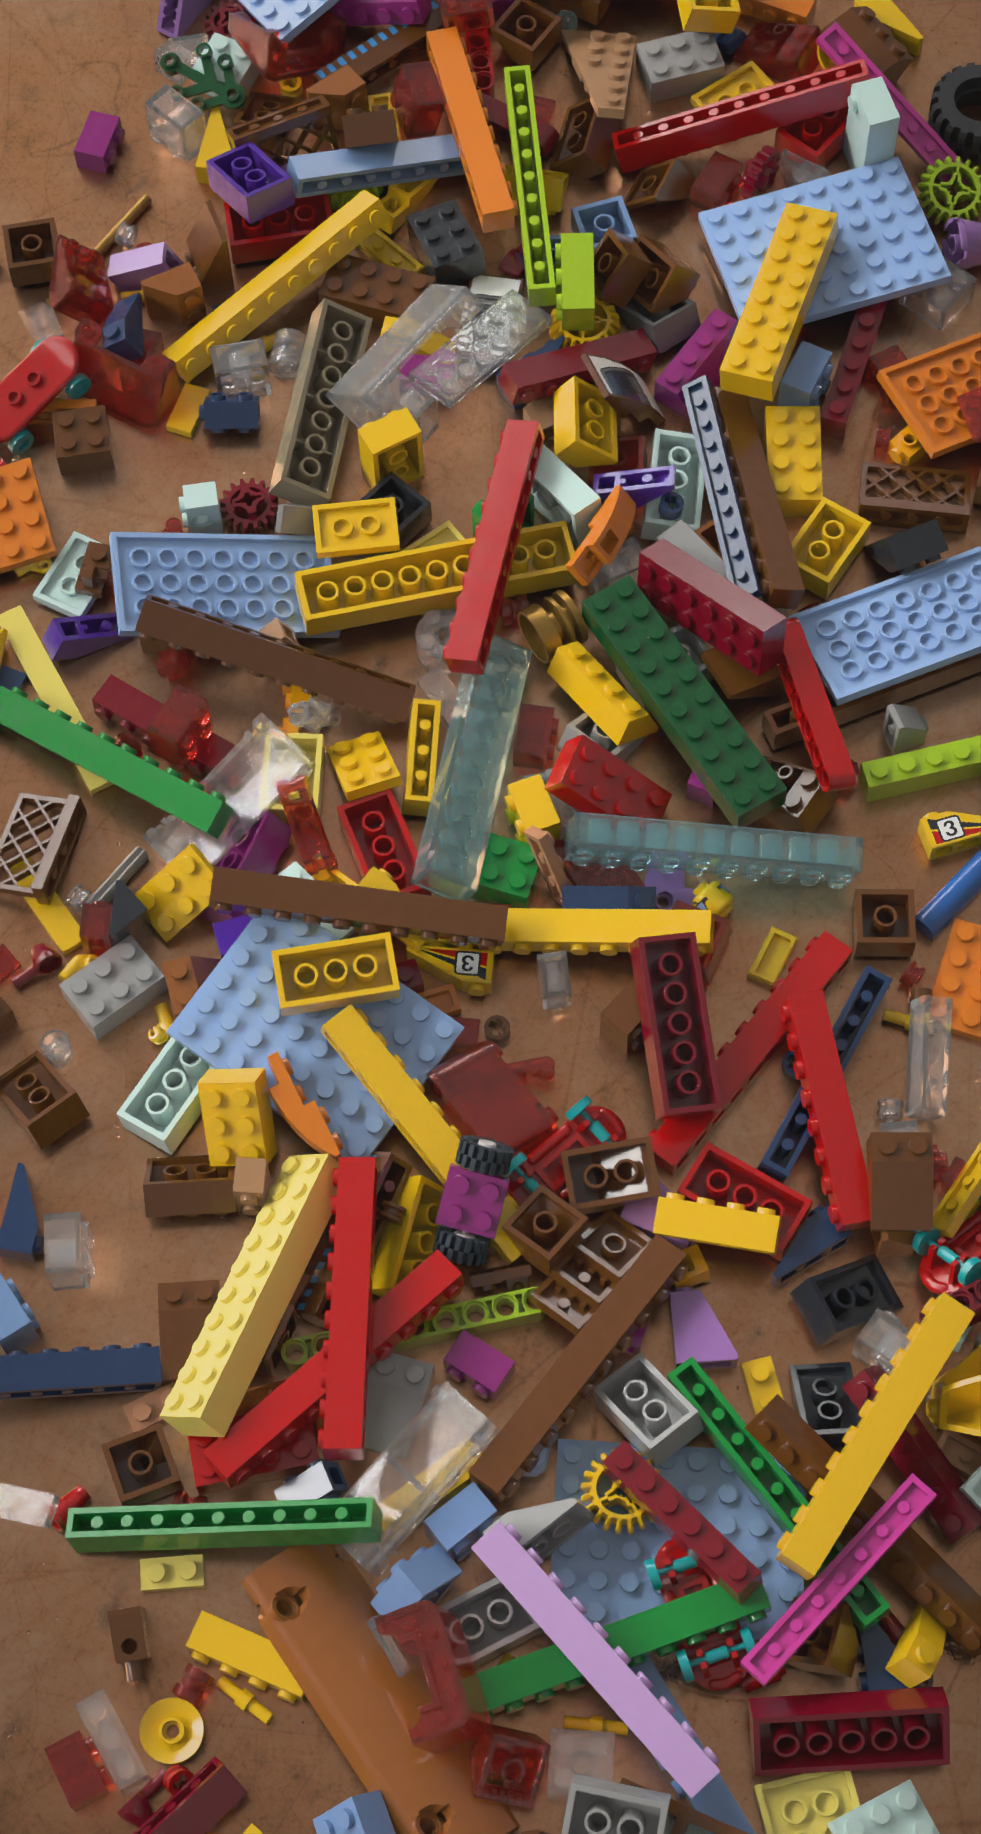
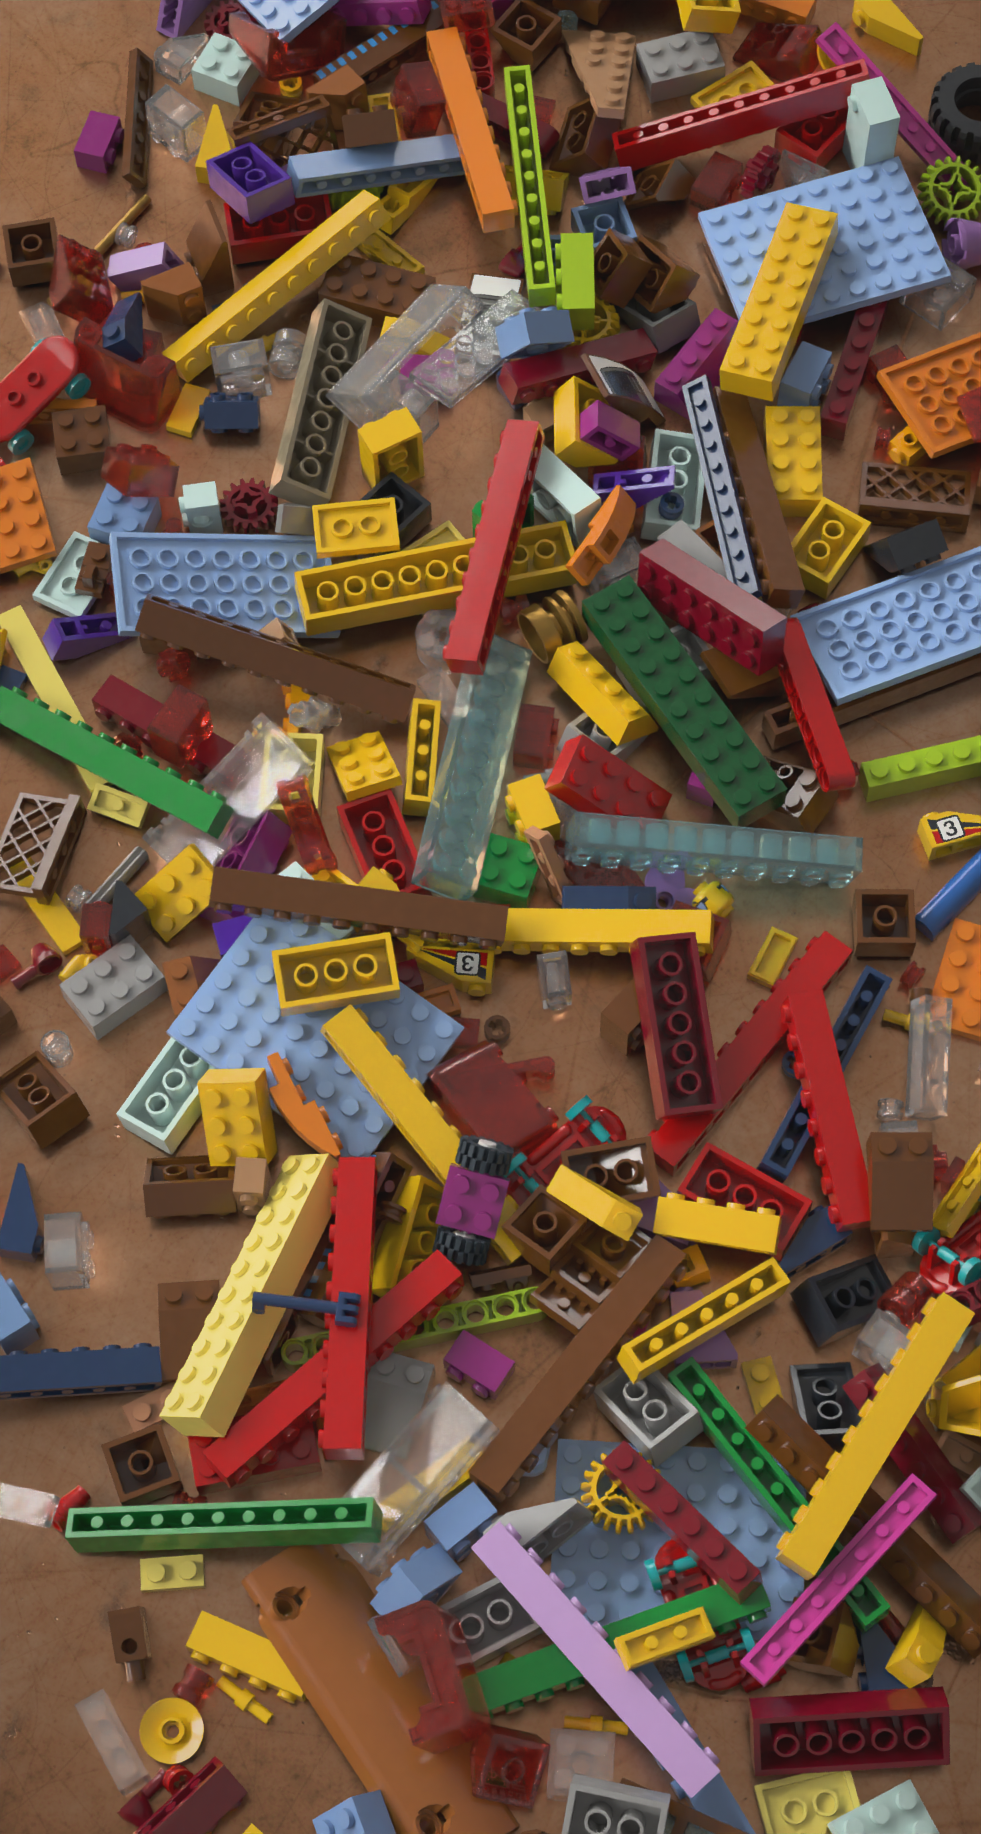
(78, 1771): clear red brick -> none
(118, 805): none -> light yellow plate
(123, 514): none -> medium blue brick
(136, 124): none -> reddish brown plate
(140, 471): none -> clear red brick
(158, 1034): yellow arm -> none
(207, 82): dark green plant -> none
(320, 1481): brick -> none
(340, 1308): none -> dark blue hinge
(446, 243): black brick -> none
(534, 332): none -> medium blue brick
(595, 1202): none -> yellow slope
(607, 184): none -> medium lavender slope
(610, 430): none -> magenta brick
(664, 1638): none -> yellow tile
(703, 1320): none -> yellow brick
(730, 42): dark blue tile -> none
(875, 41): reddish brown slope -> none
(904, 728): light grey slope -> none
(907, 1297): none -> clear red wheel

